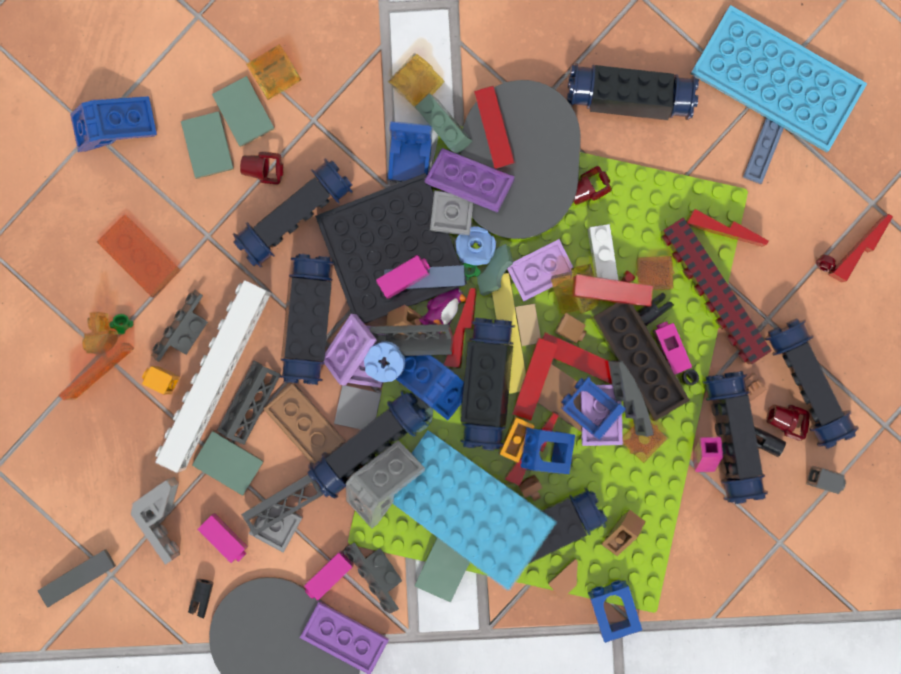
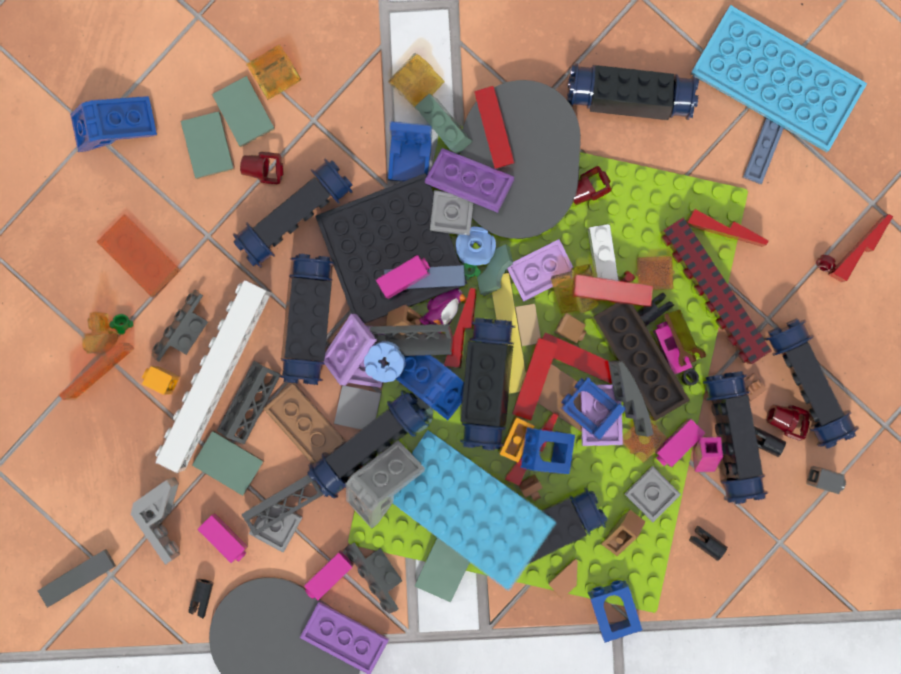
(652, 493): none -> light grey tile
(679, 443): none -> dark pink brick
(683, 337): none -> flag
(711, 546): none -> black hinge

